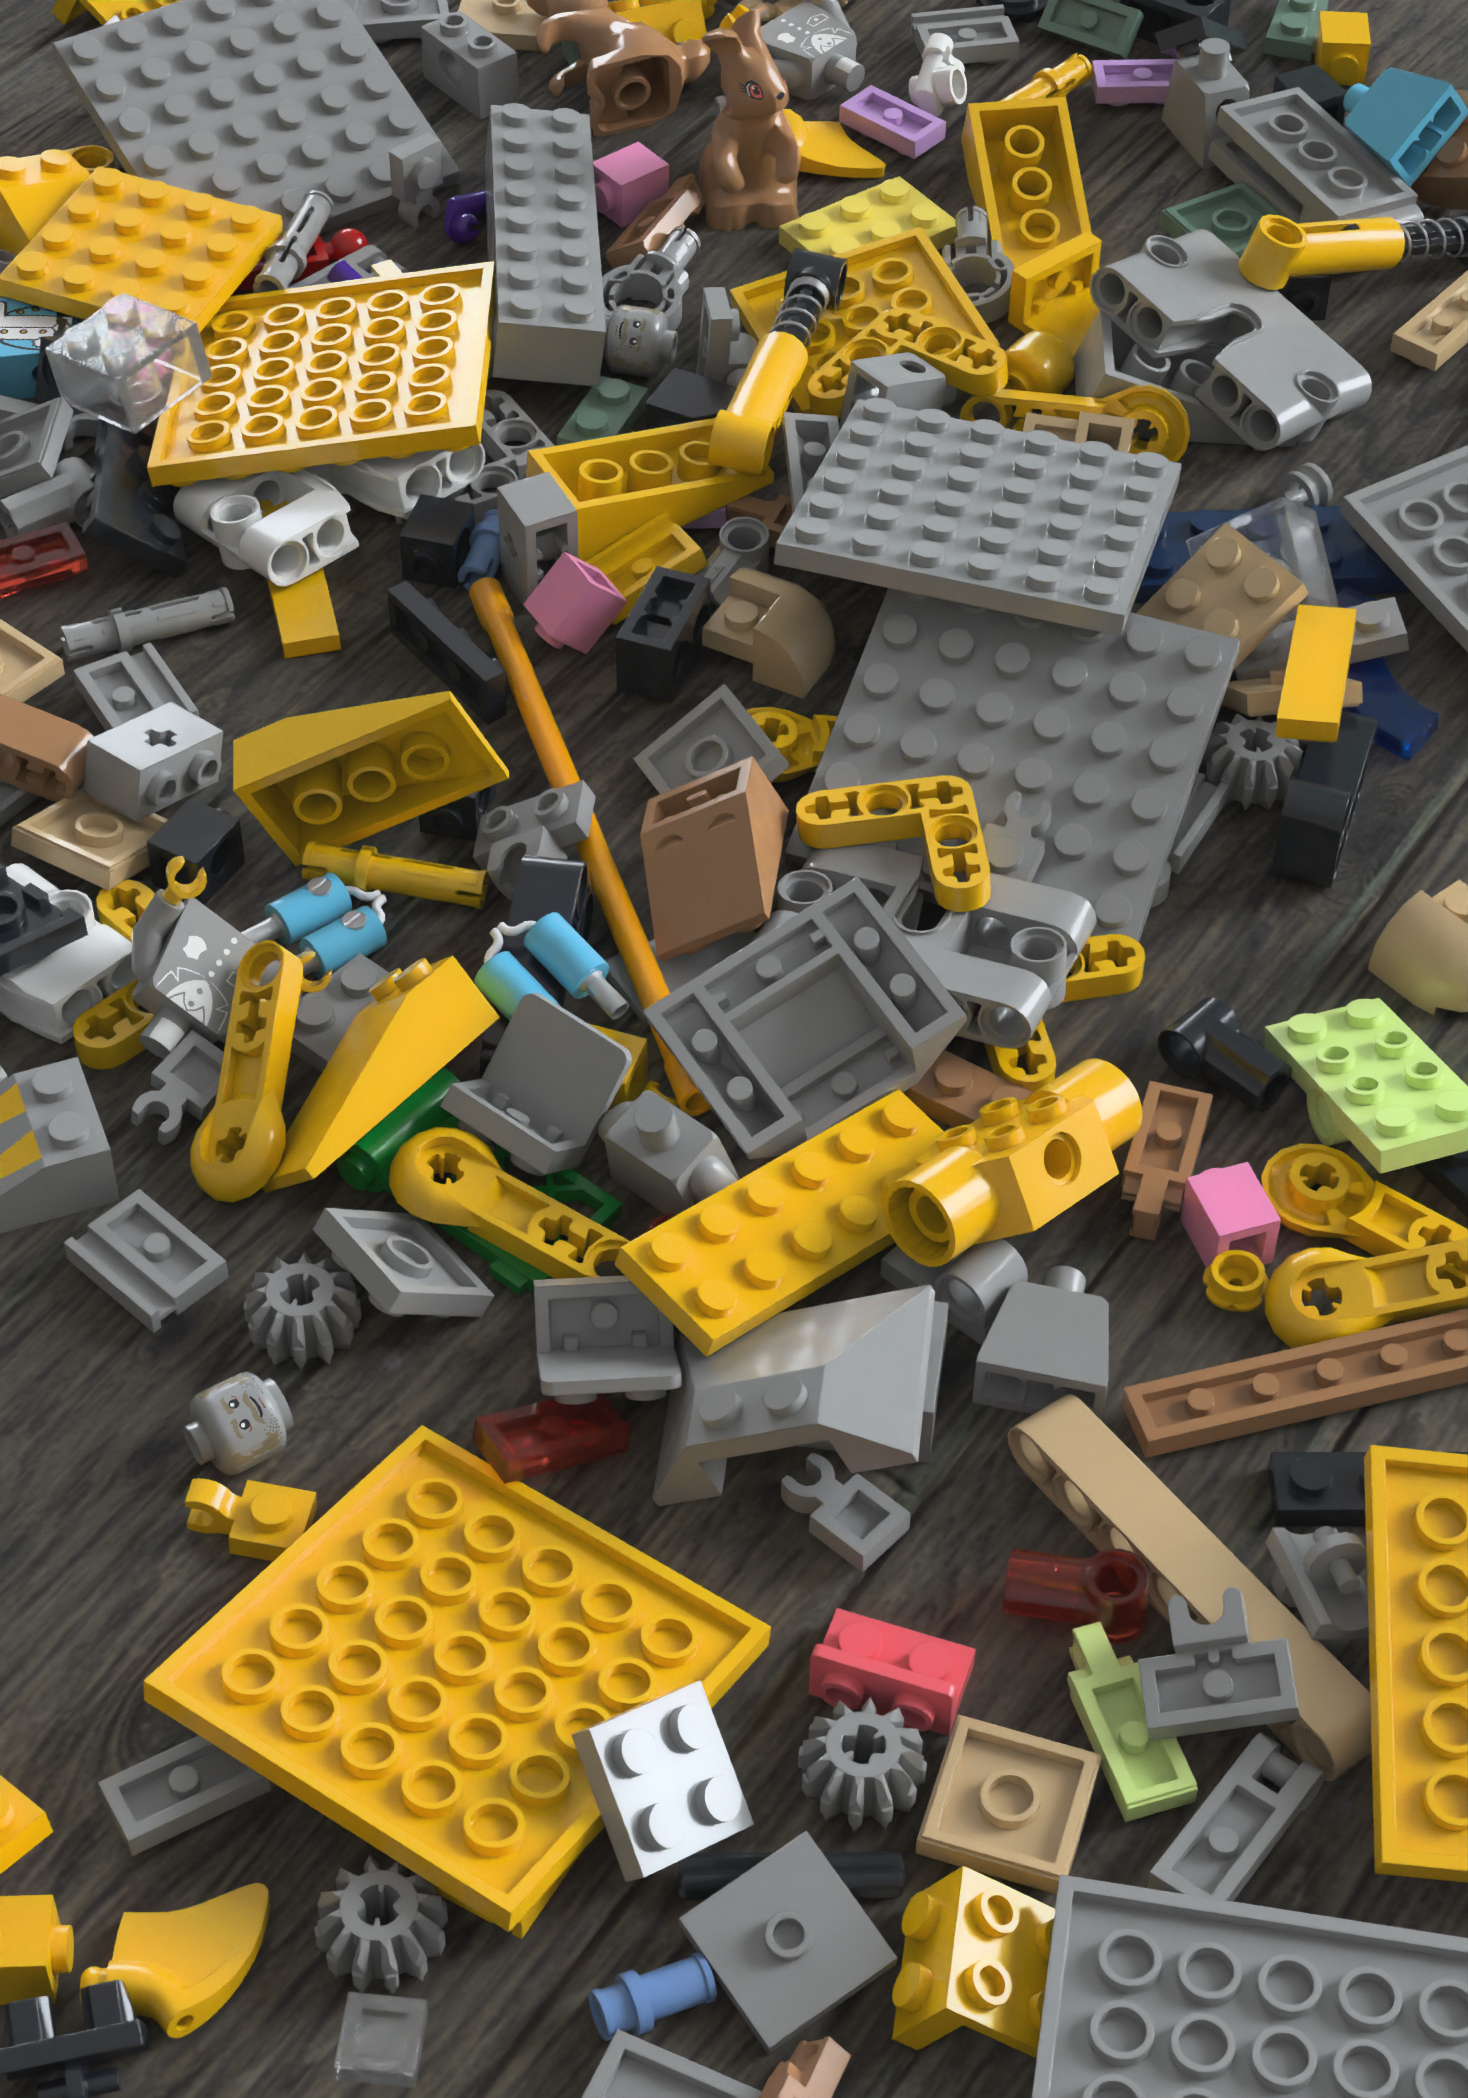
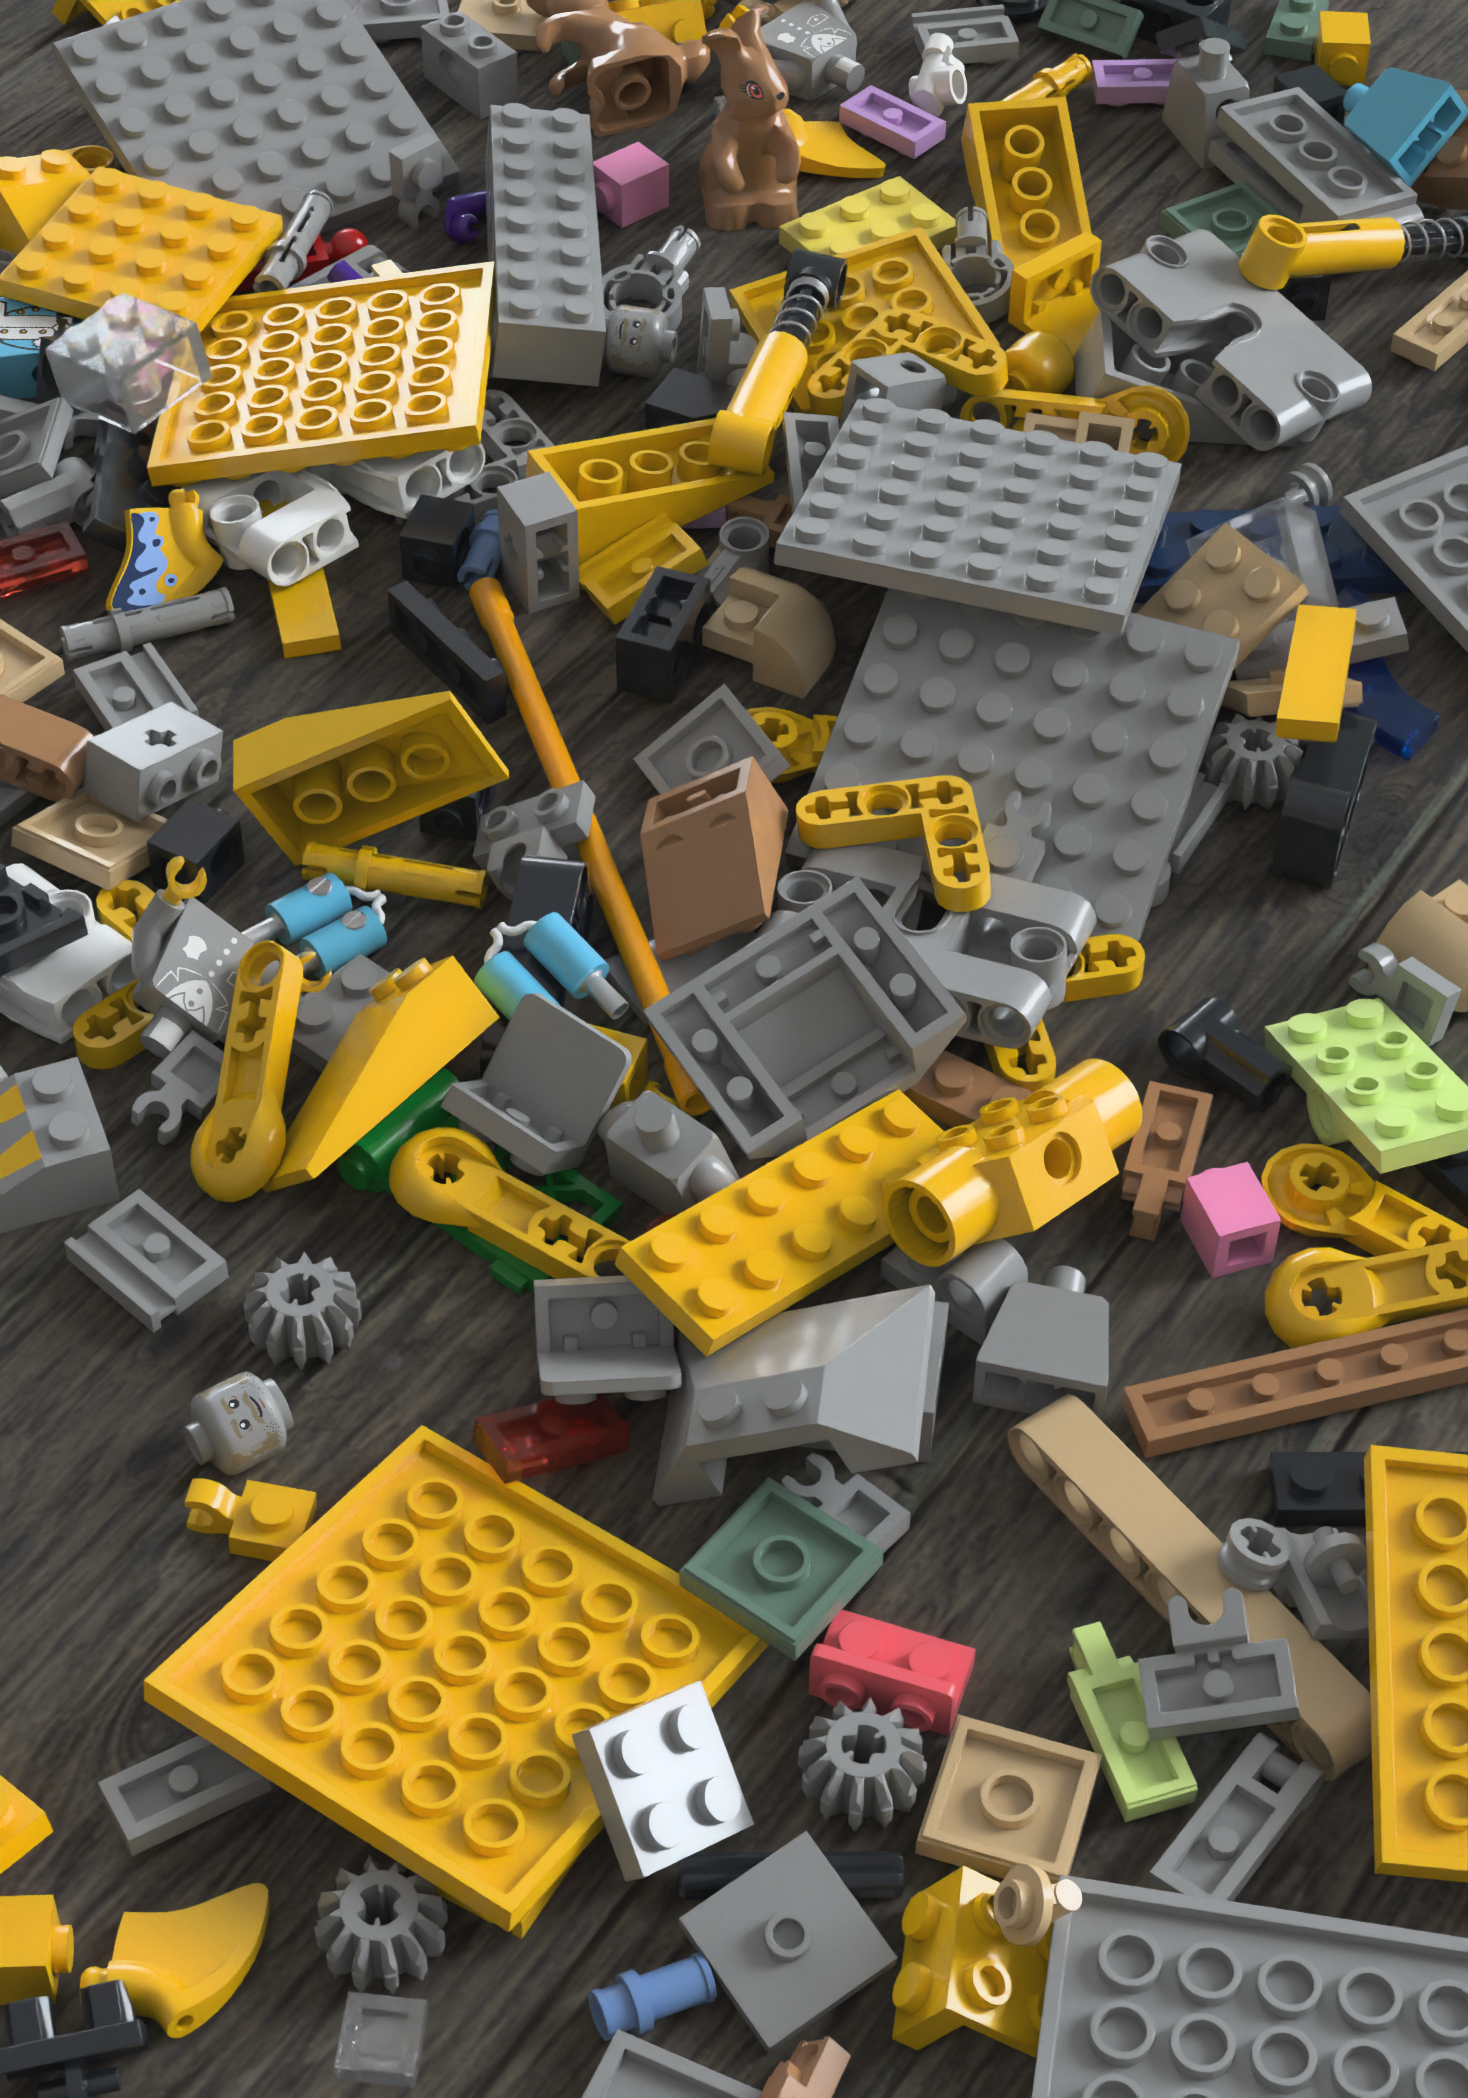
(164, 554): none -> yellow arm
(402, 1263): light grey plate -> none
(574, 604): bright pink brick -> none
(605, 411): sand green plate -> none
(656, 221): medium nougat hinge -> none
(781, 1568): none -> sand green plate
(1029, 1903): none -> tan plate
(1079, 1590): clear red piece -> none
(1237, 1269): yellow plate -> none
(1253, 1554): none -> light grey bush
(1410, 990): none -> light grey plate

